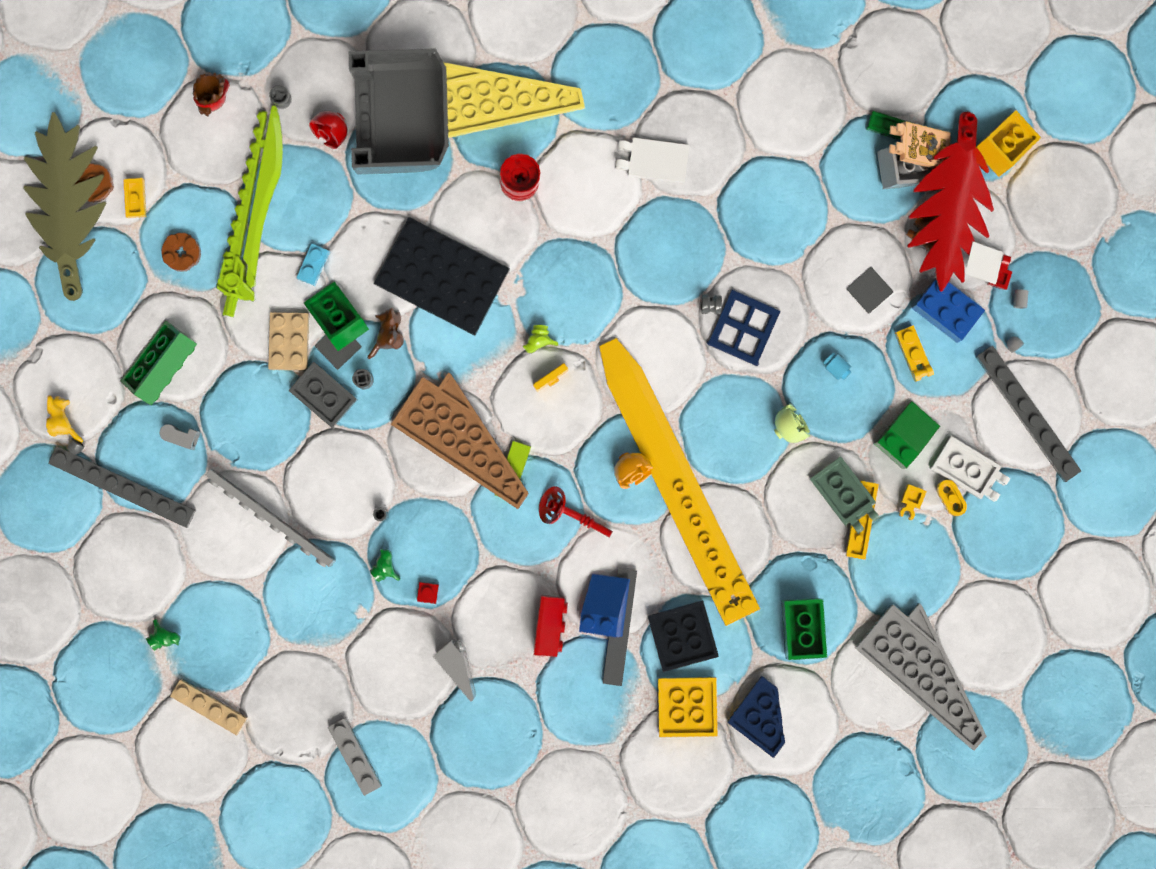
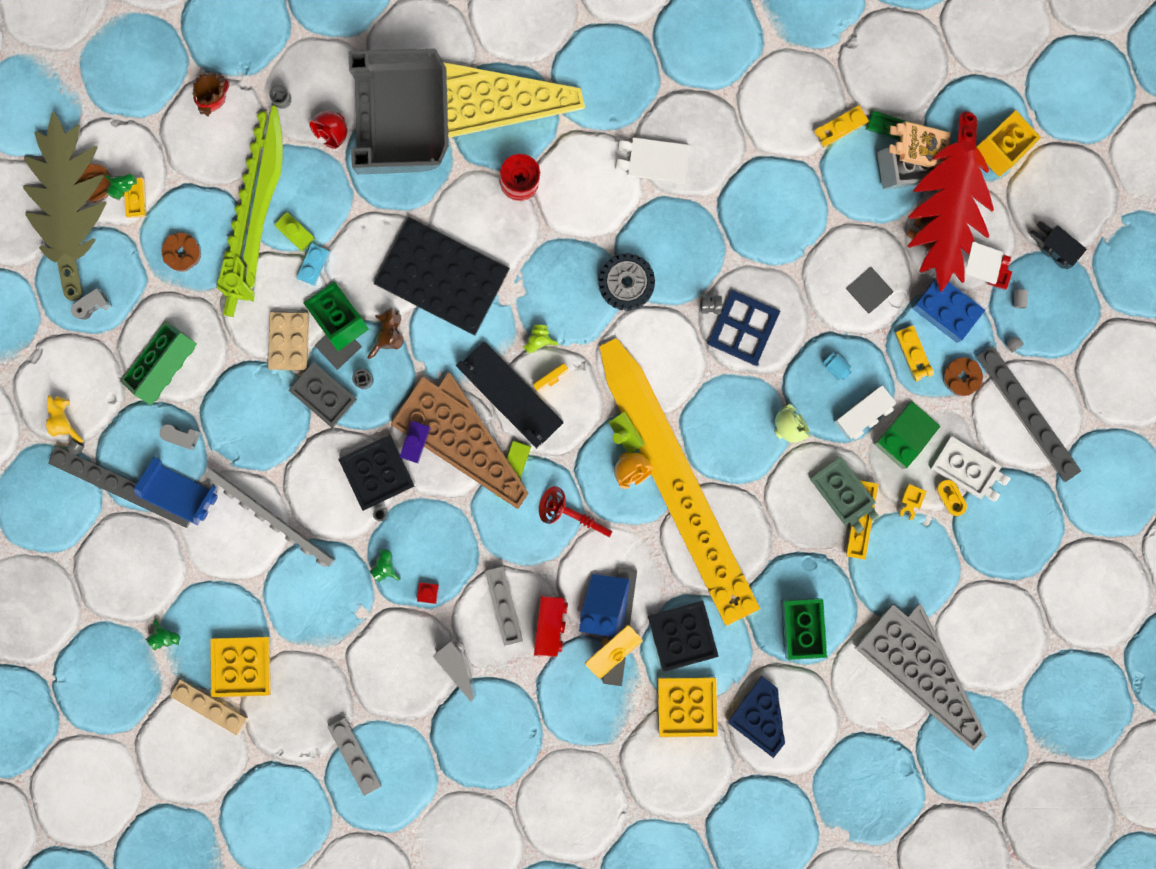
(90, 303): none -> light grey leg
(120, 185): none -> green animal
(175, 493): none -> blue panel
(240, 666): none -> yellow plate
(294, 231): none -> lime tile
(376, 472): none -> black plate
(415, 442): none -> dark purple tile
(503, 606): none -> light grey plate
(510, 394): none -> black bracket
(613, 651): none -> yellow shield
(626, 433): none -> lime tile
(629, 267): none -> wheel
(841, 126): none -> yellow plate
(865, 413): none -> white brick
(956, 368): none -> dark orange plate
(1058, 245): none -> black hinge

